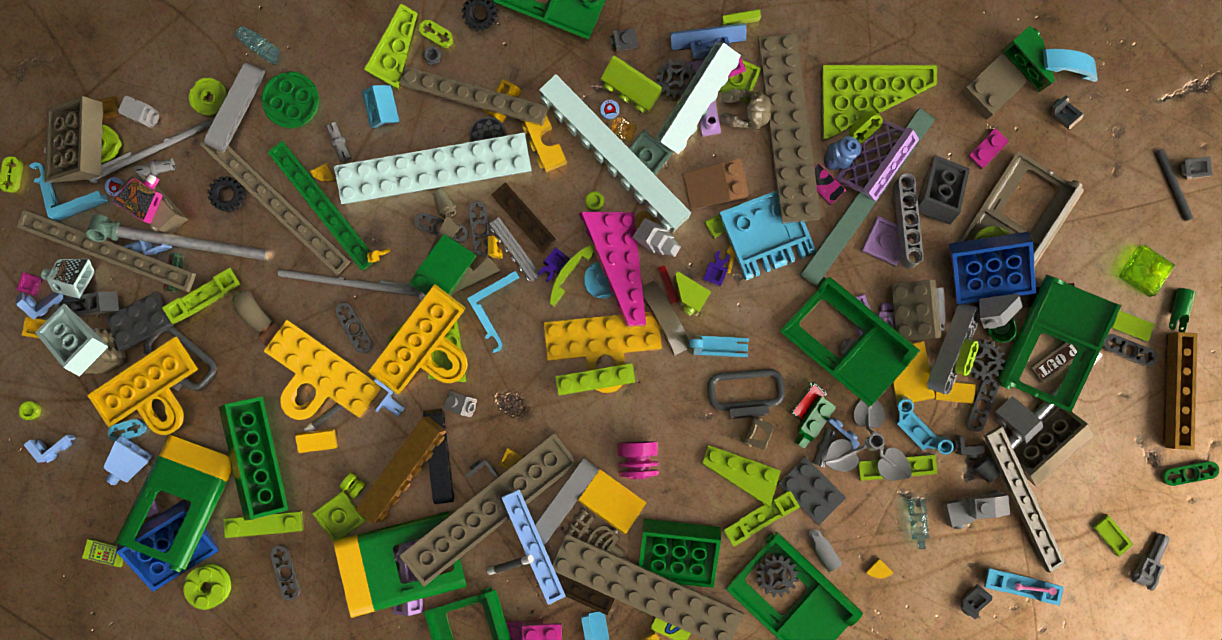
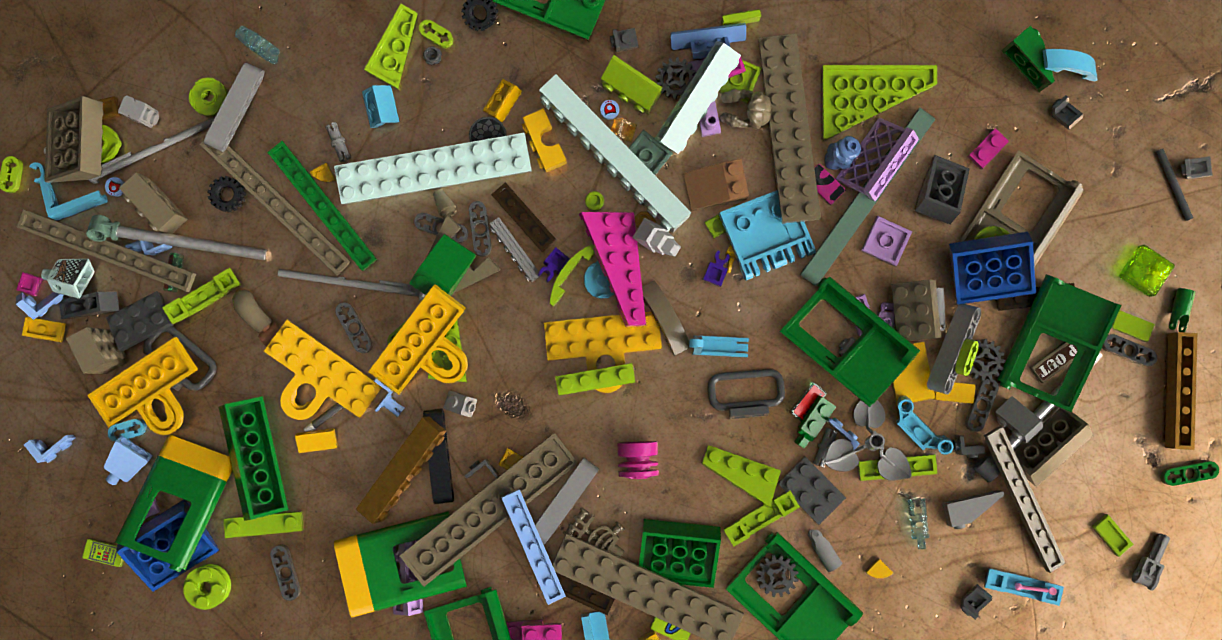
(29, 410): lime tile -> none
(71, 340): light aqua slope -> none
(140, 198): torso -> none
(155, 167): light grey pin -> none
(290, 100): green tile -> none
(339, 516): lime tile -> none
(356, 488): lime wheel -> none
(374, 256): yellow hand -> none
(474, 96): dark tan plate -> none
(480, 311): medium azure hinge -> none
(493, 249): yellow tile -> none
(510, 564): dark grey bar -> none
(612, 502): yellow tile -> none
(667, 284): red tile -> none
(690, 294): lime slope -> none
(750, 440): dark tan piece -> none
(866, 127): lime beam -> none
(912, 212): light grey beam -> none
(989, 506): light grey slope -> none
(994, 86): dark tan slope -> none
(998, 310): light grey slope -> none
(1004, 333): green hair -> none

